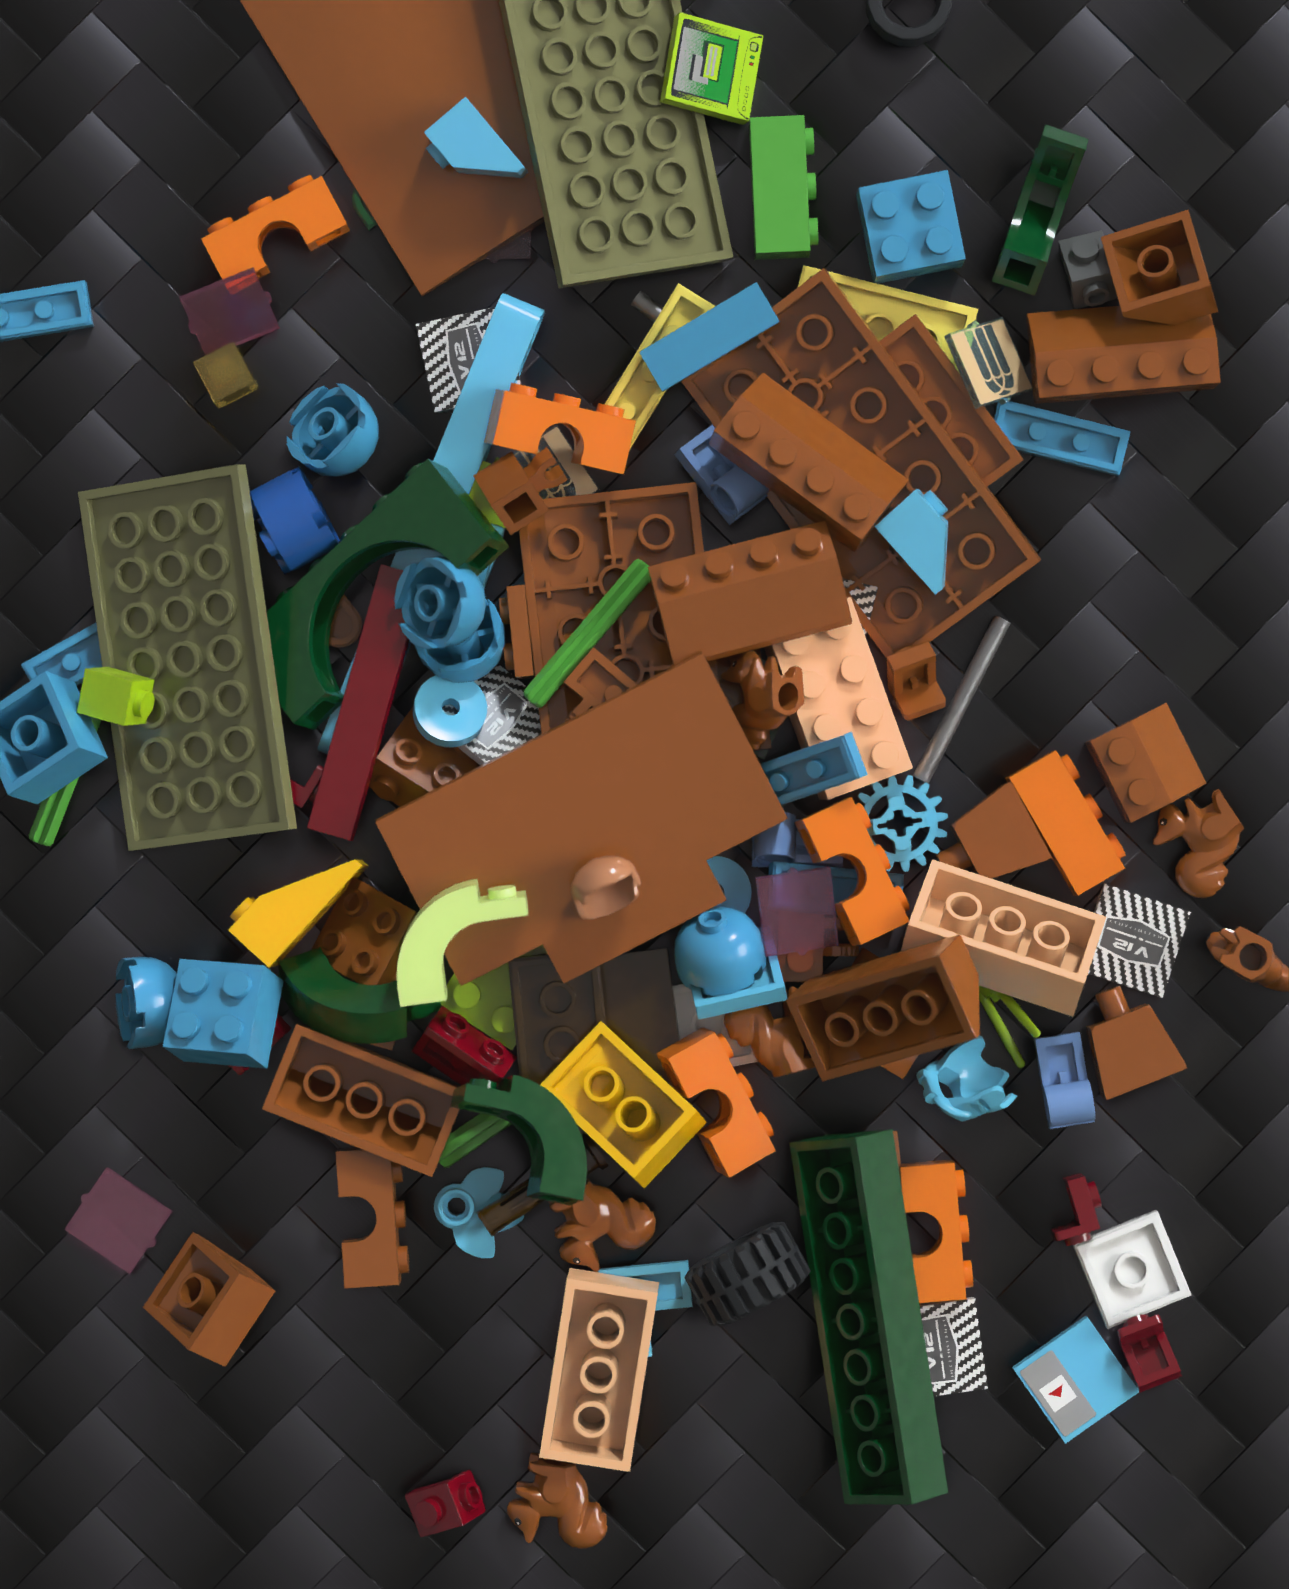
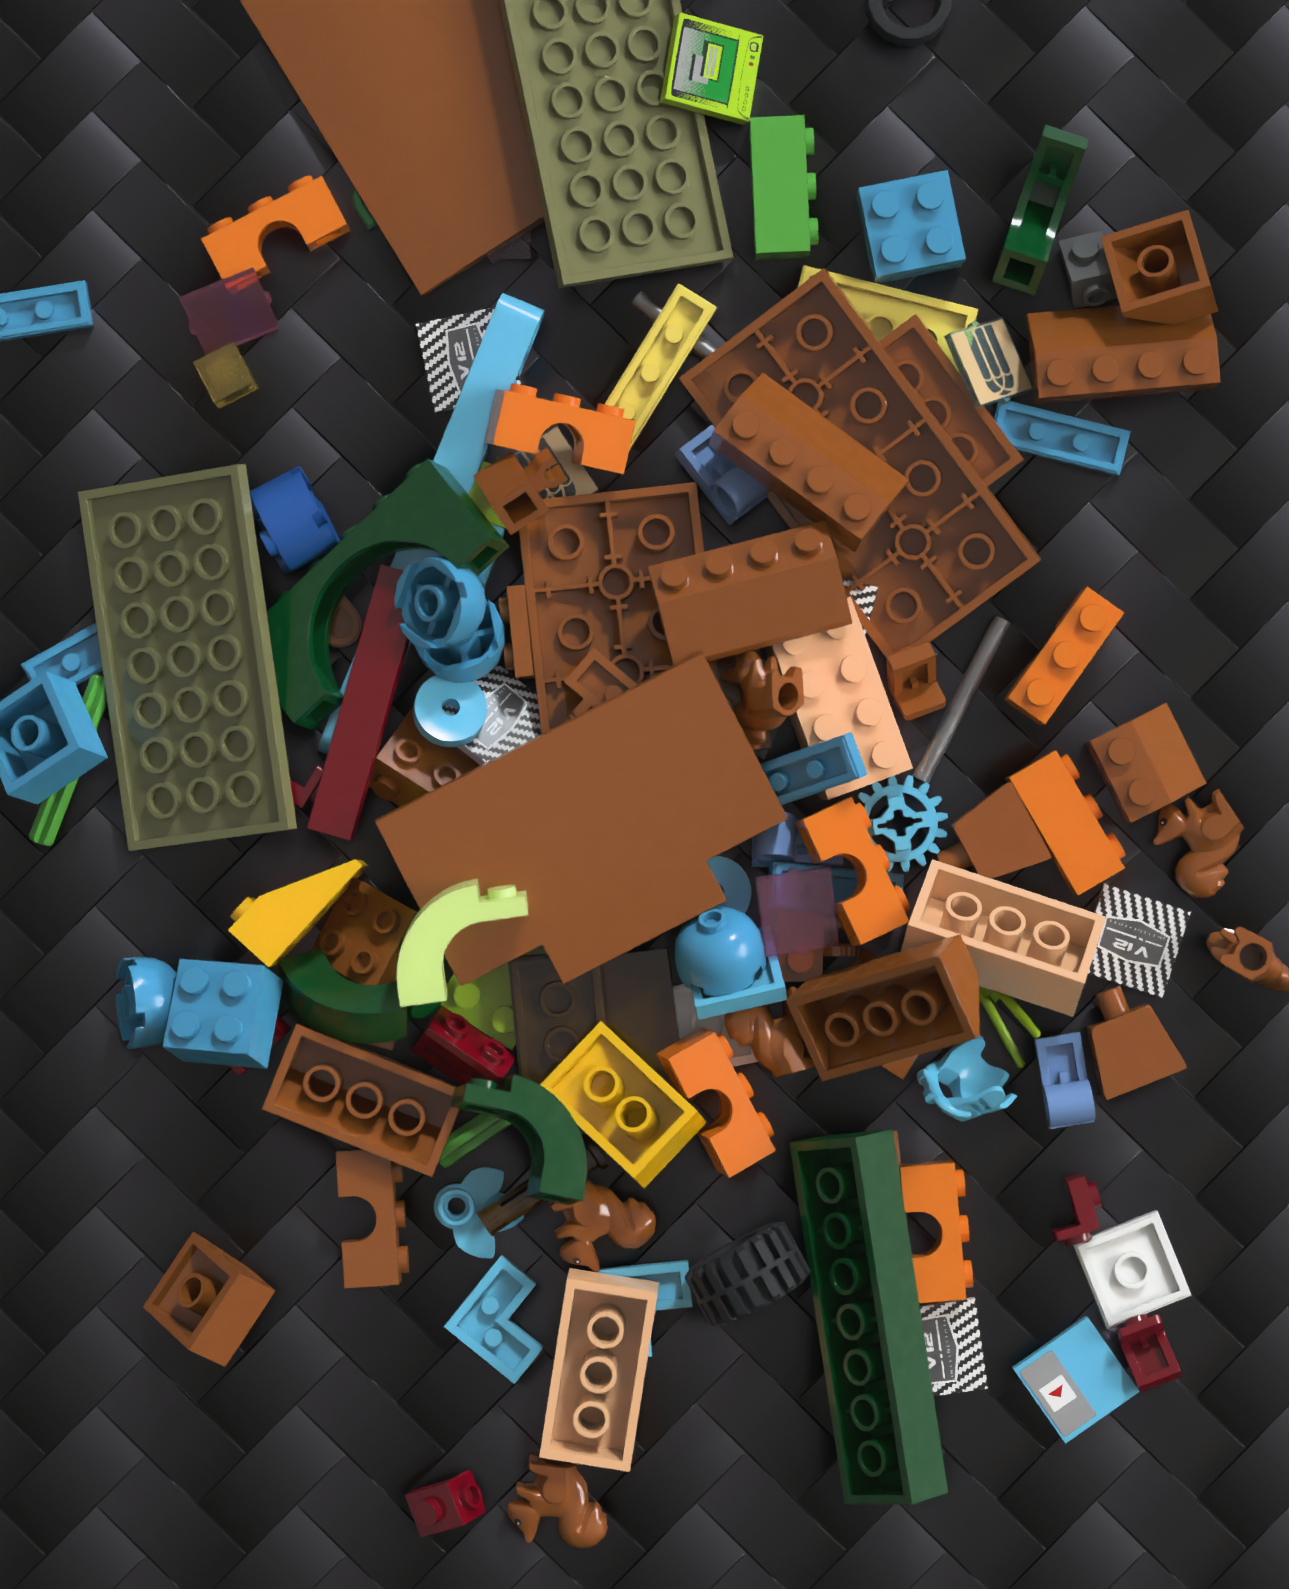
(116, 696): lime brick -> none
(118, 1220): clear pink piece -> none
(333, 431): dark azure cylinder -> none
(471, 144): medium azure slope -> none
(485, 1324): none -> medium azure plate
(588, 634): bright green axle -> none
(604, 886): nougat hair -> none
(709, 336): dark azure tile -> none
(920, 536): medium azure slope -> none
(1064, 656): none -> orange arch

